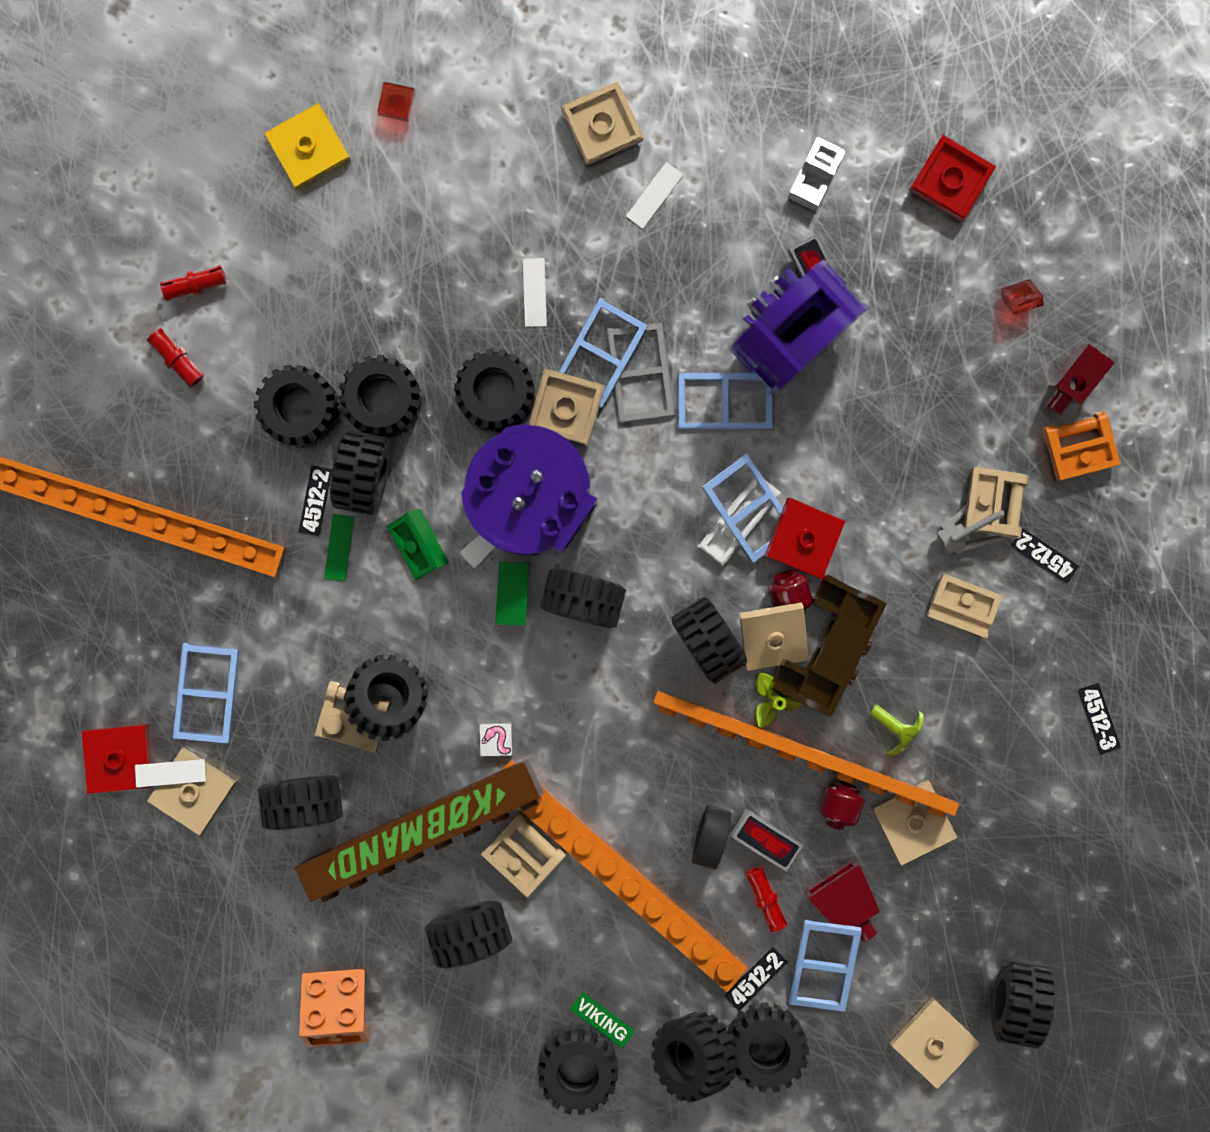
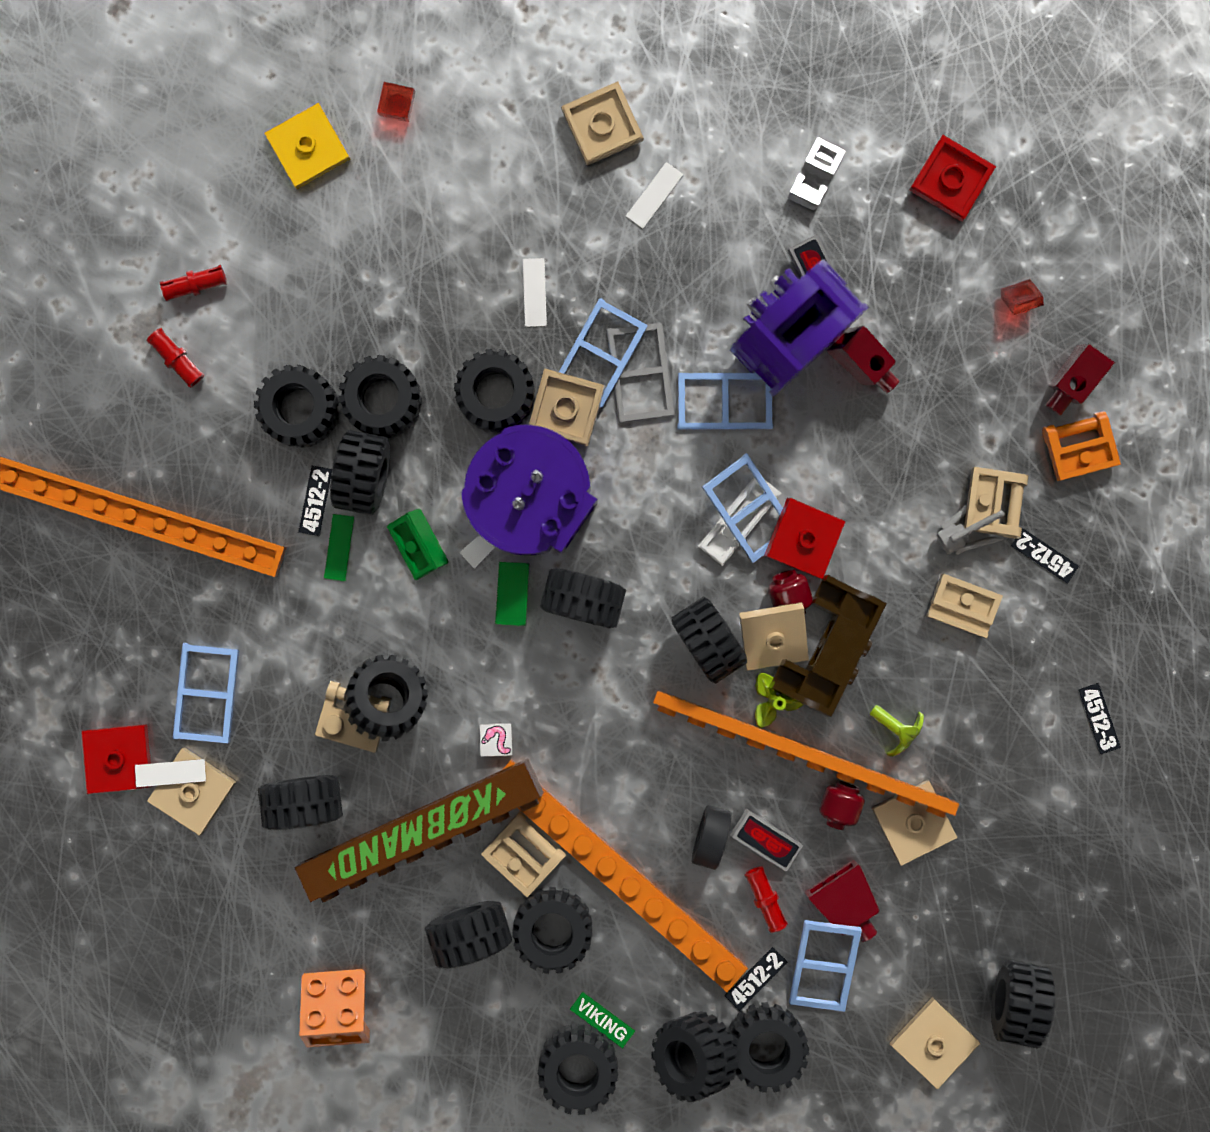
(548, 956): none -> black tyre
(856, 351): none -> dark red torso

